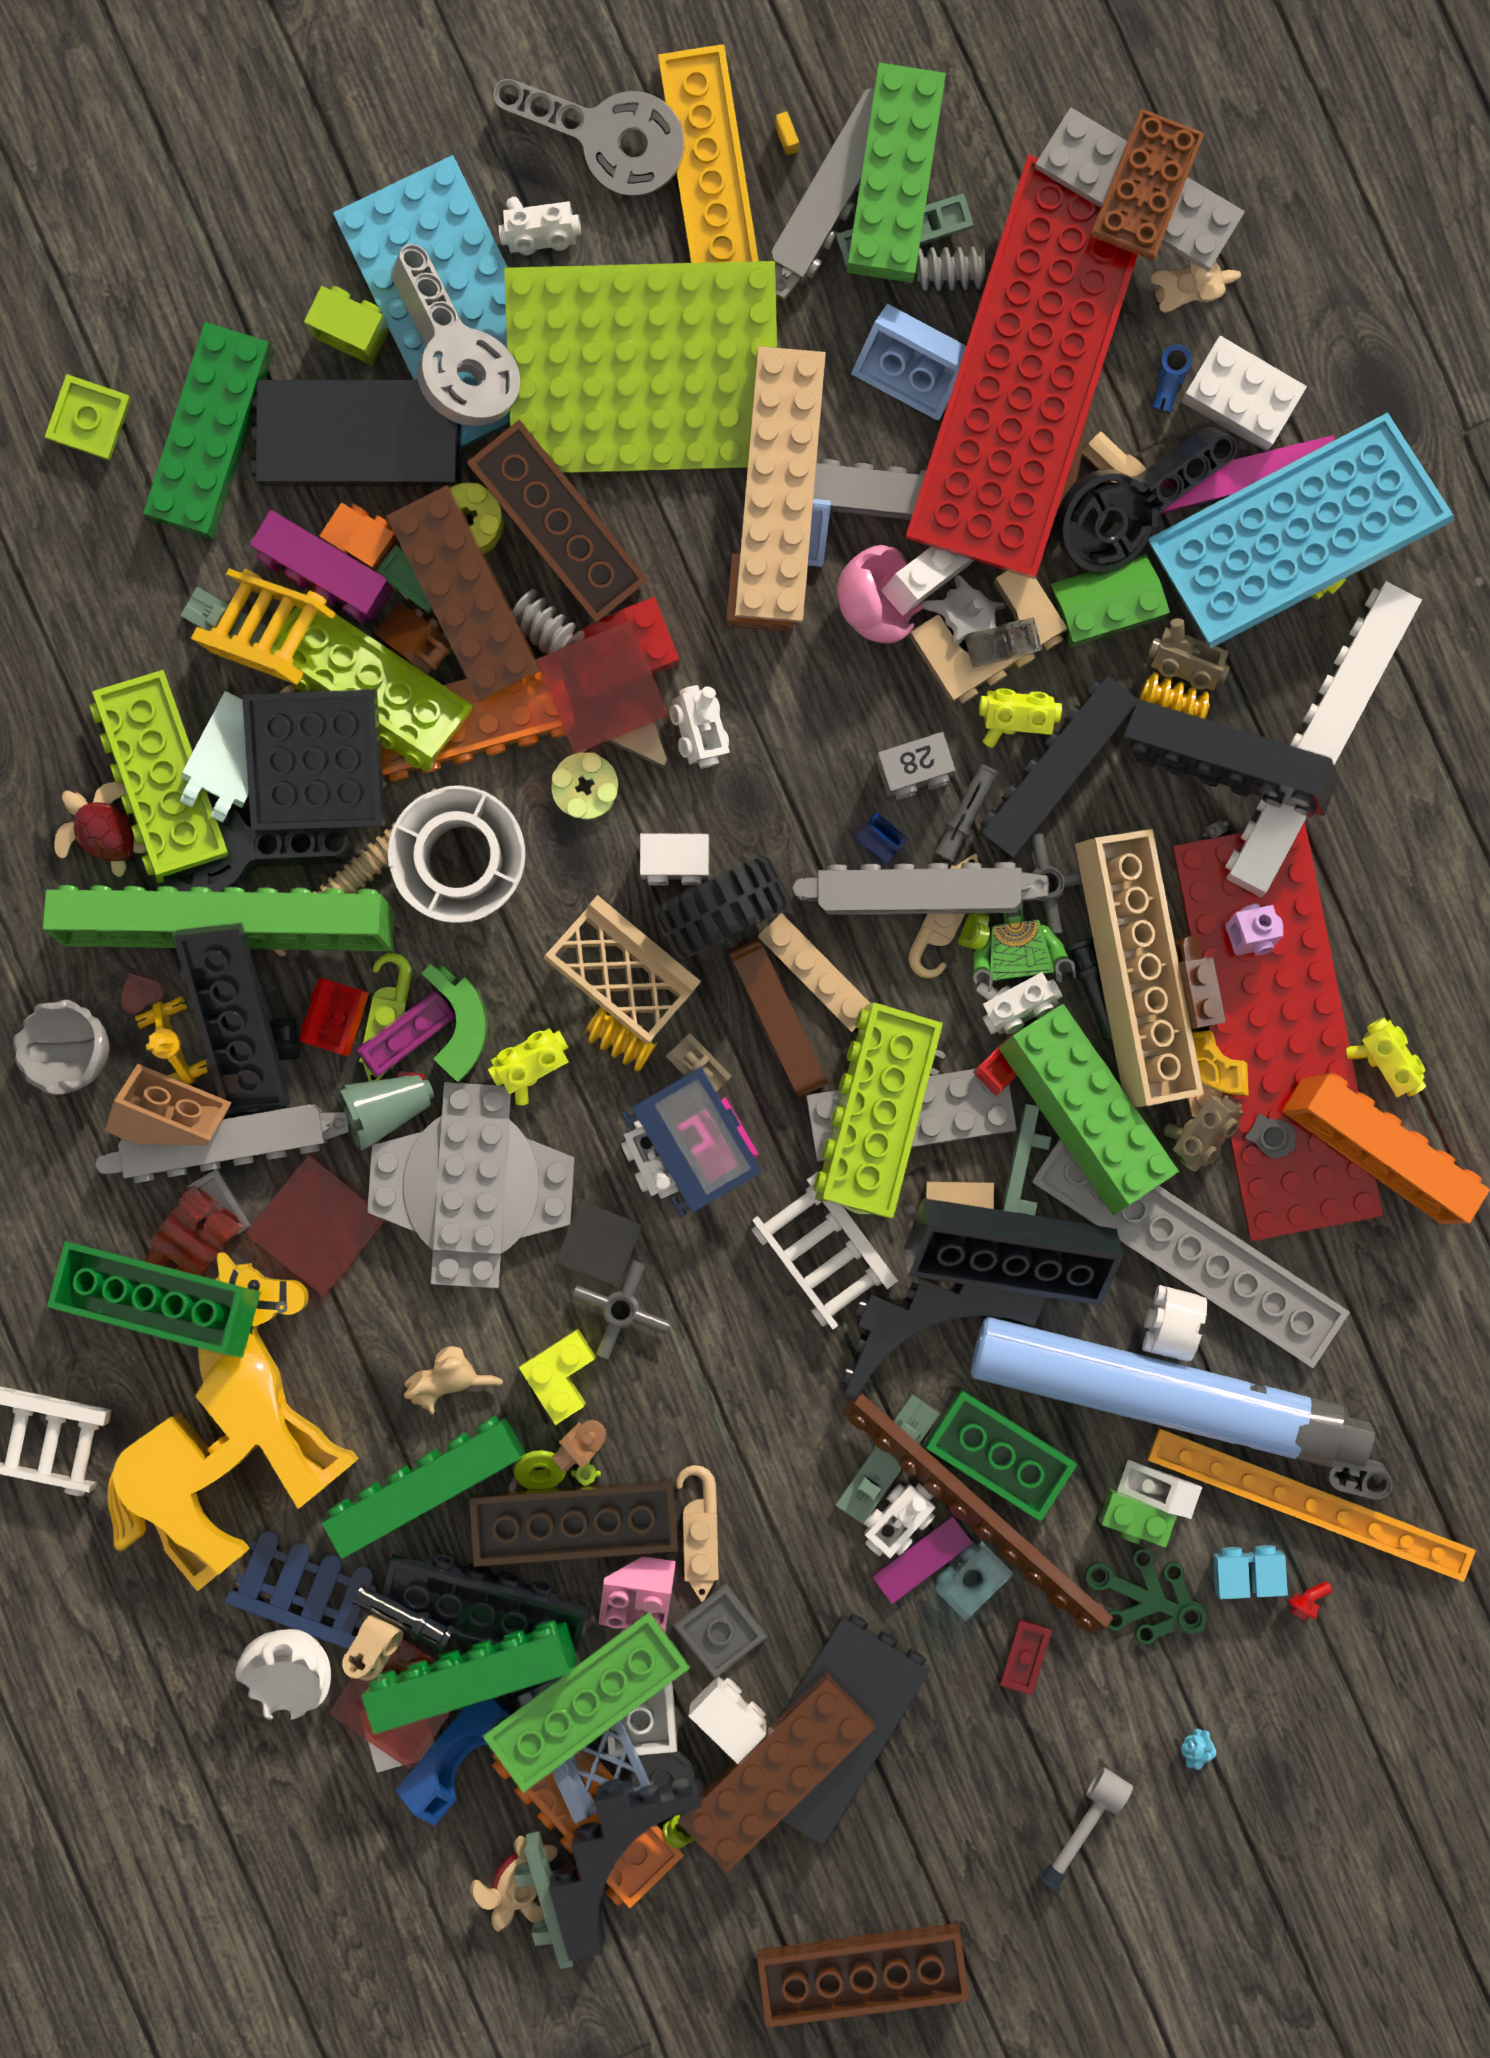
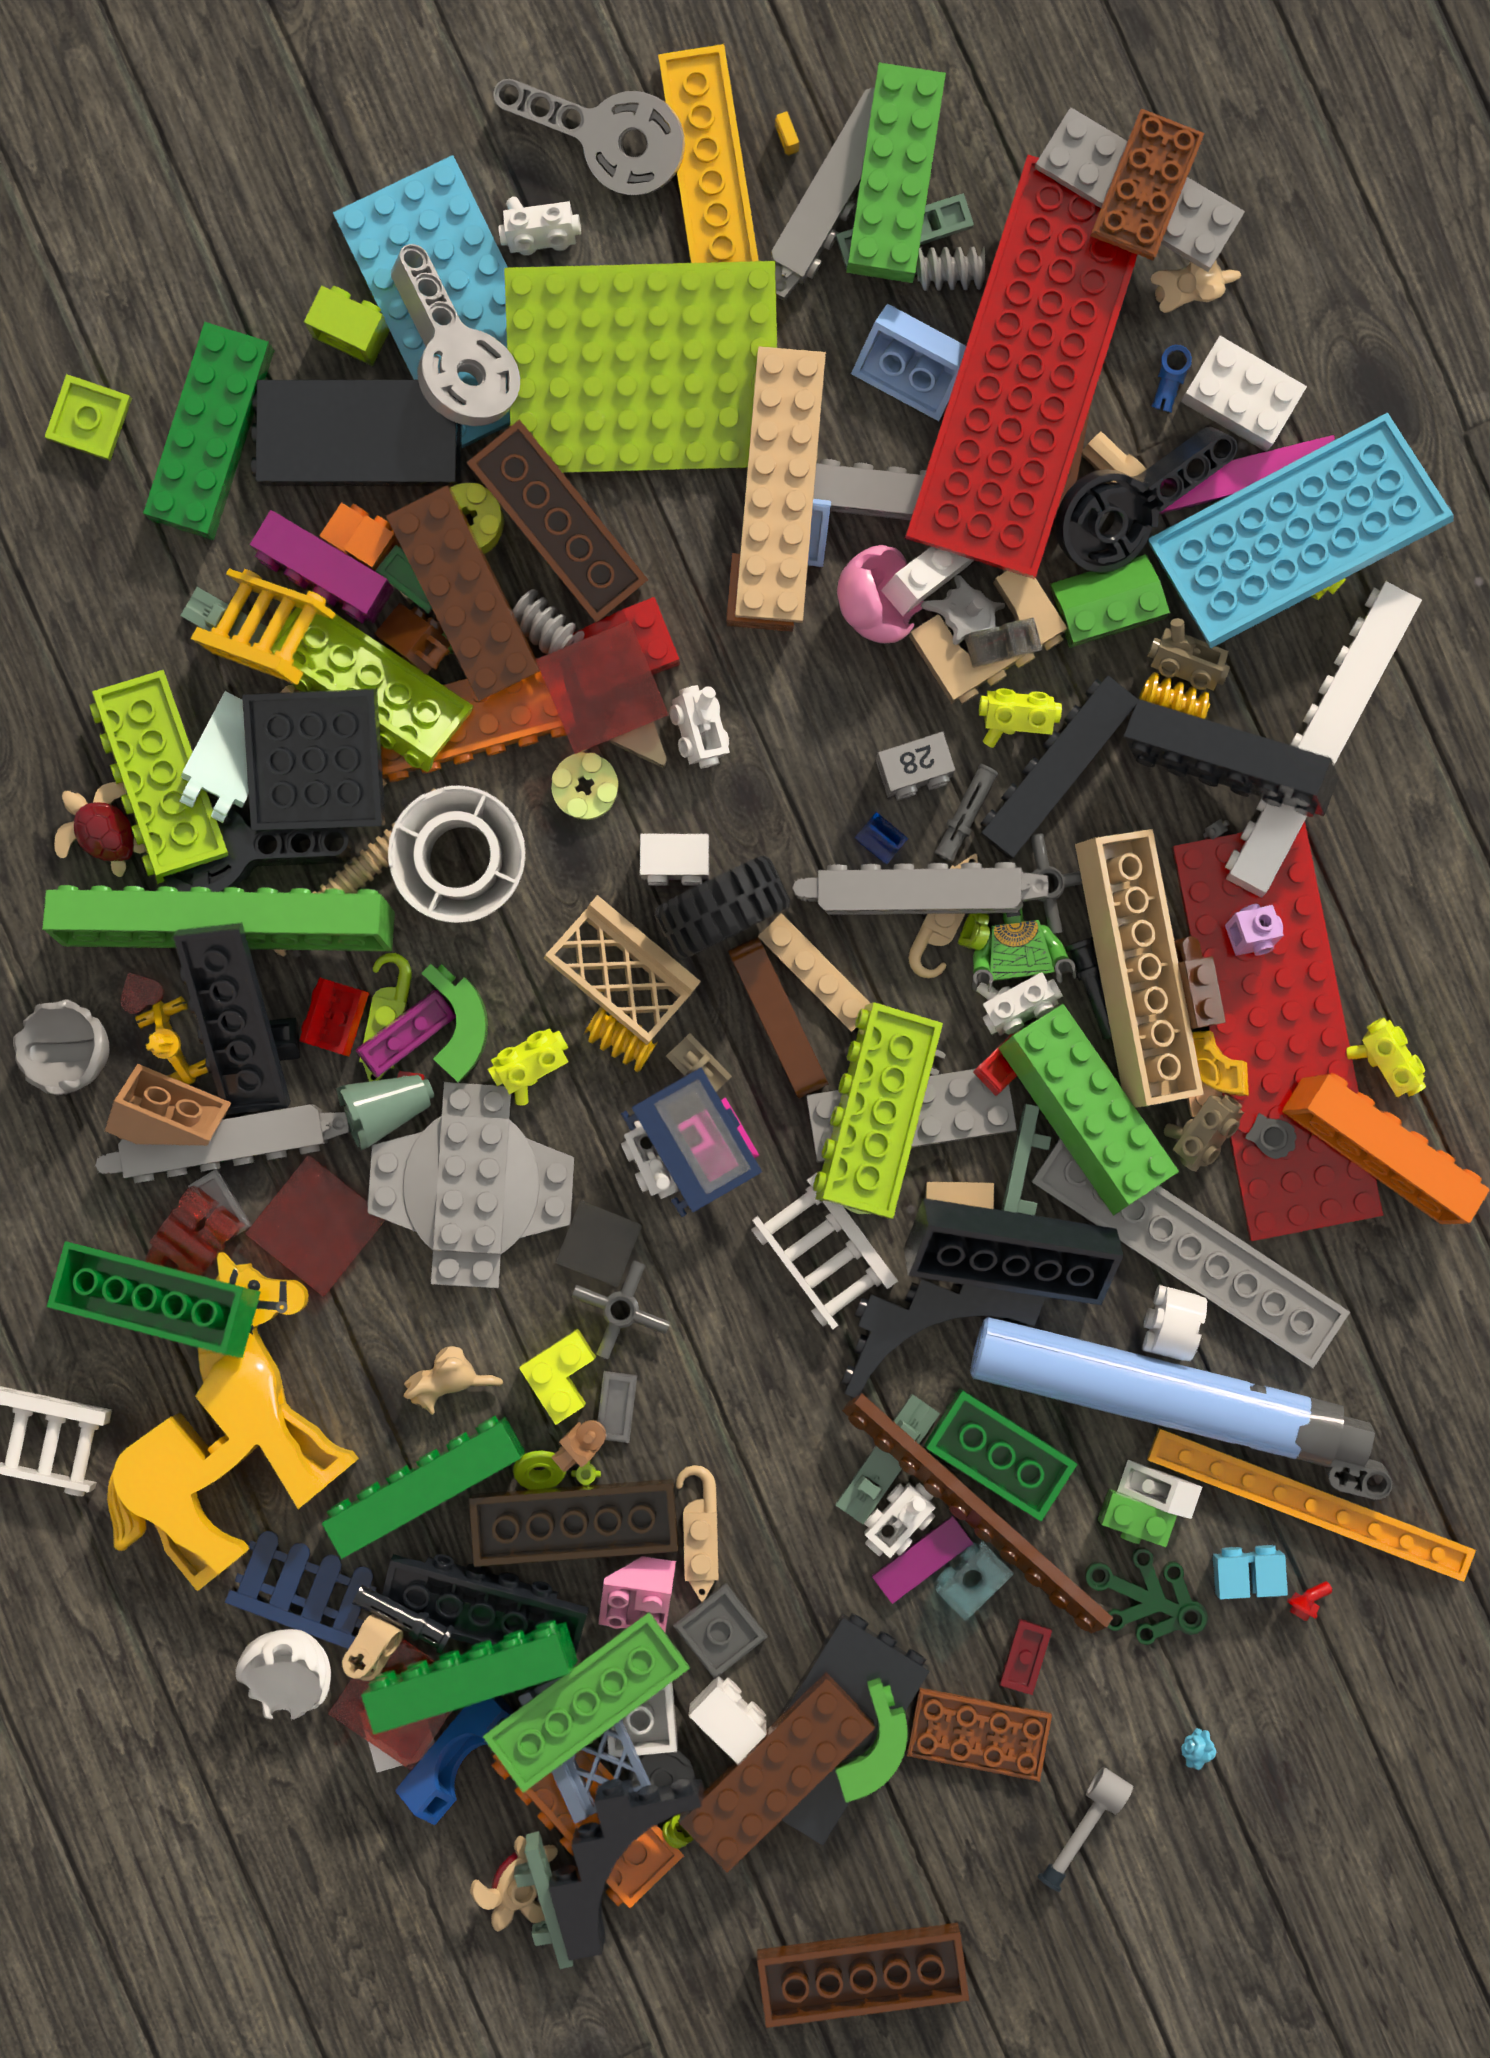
(617, 1405): none -> flat silver tile
(876, 1765): none -> bright green arch
(979, 1734): none -> dark orange tile

